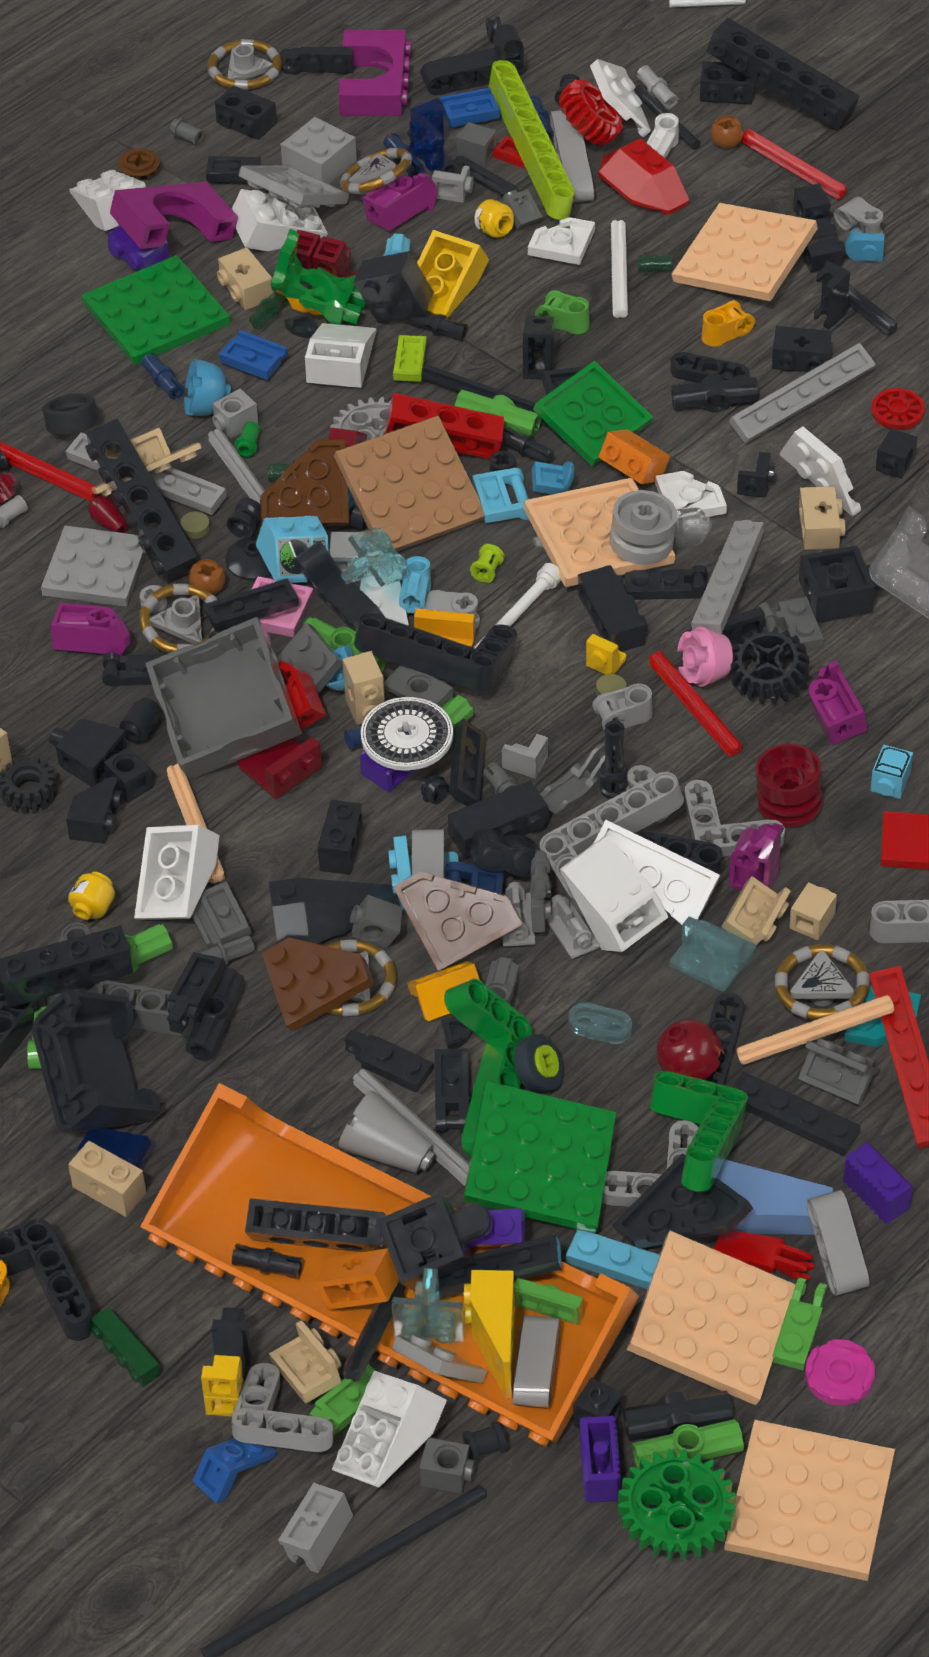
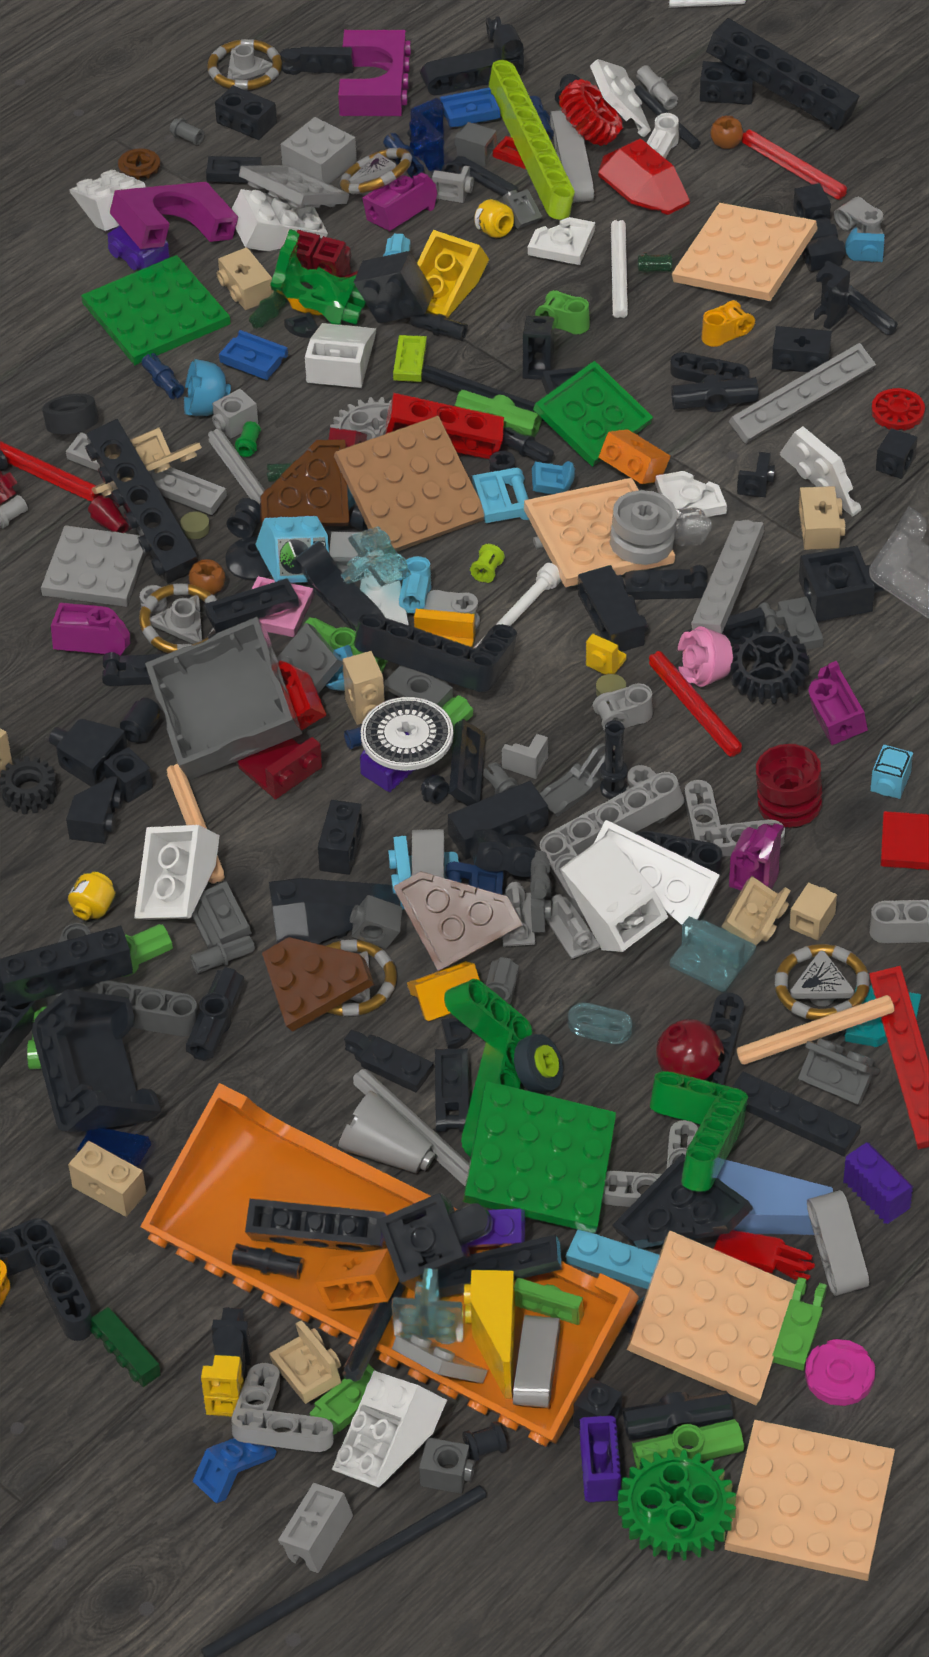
(193, 989): black hinge -> none

